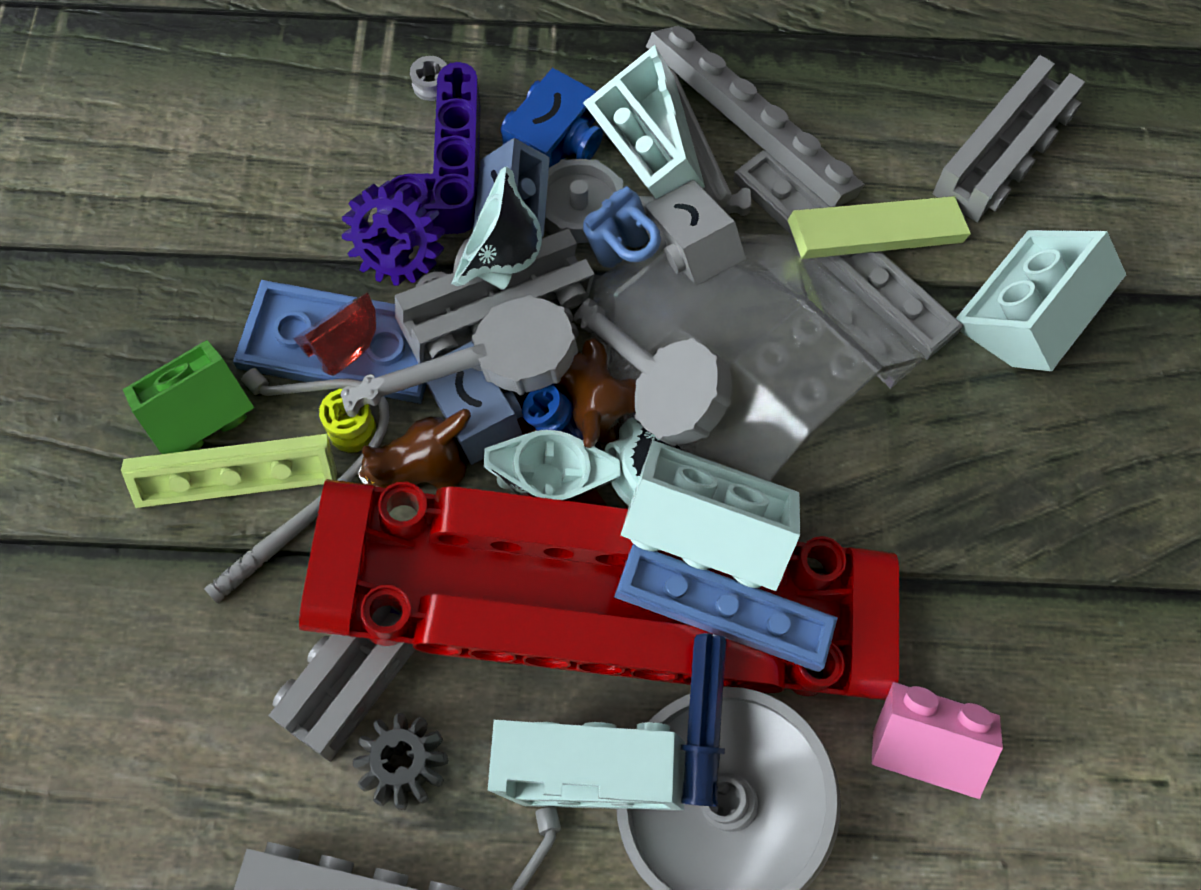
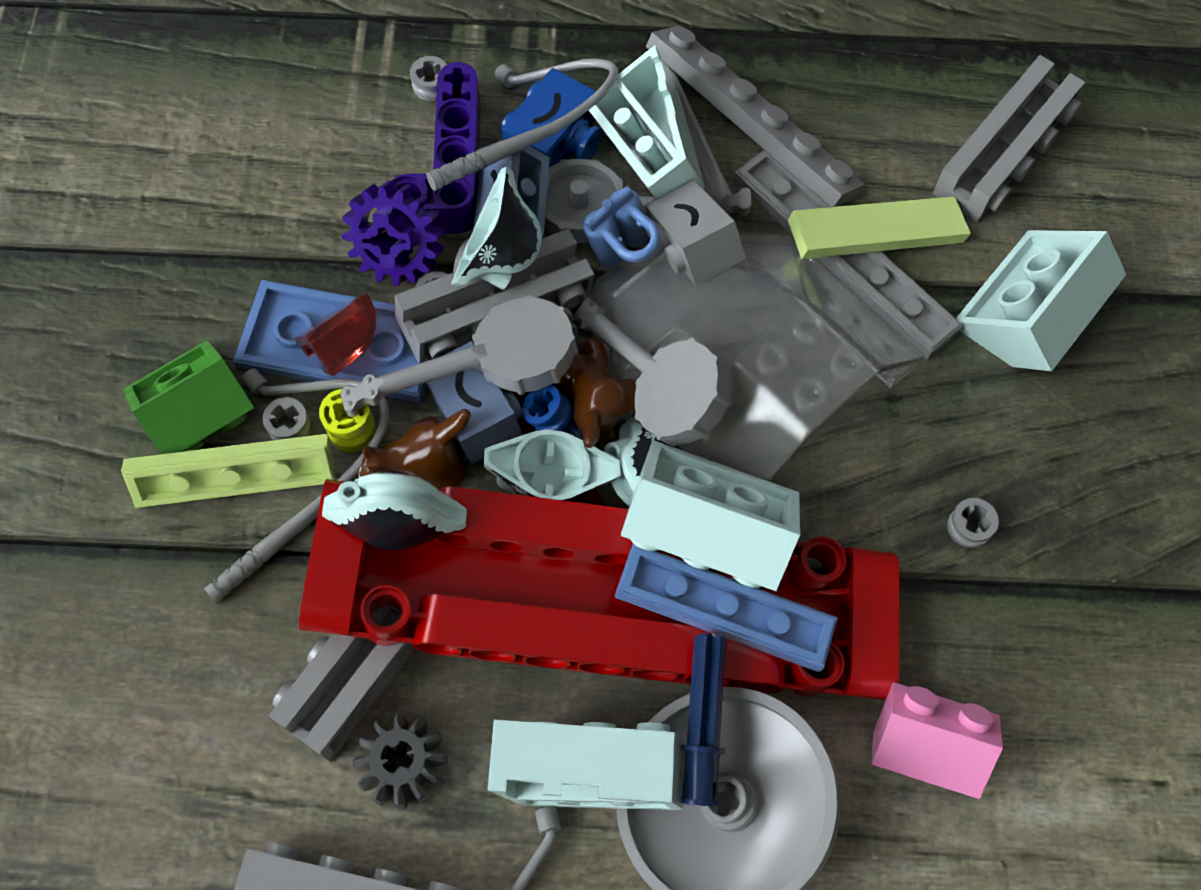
(291, 408): none -> light grey bush
(394, 510): none -> light aqua hat
(493, 153): none -> light grey piece
(957, 523): none -> light grey bush

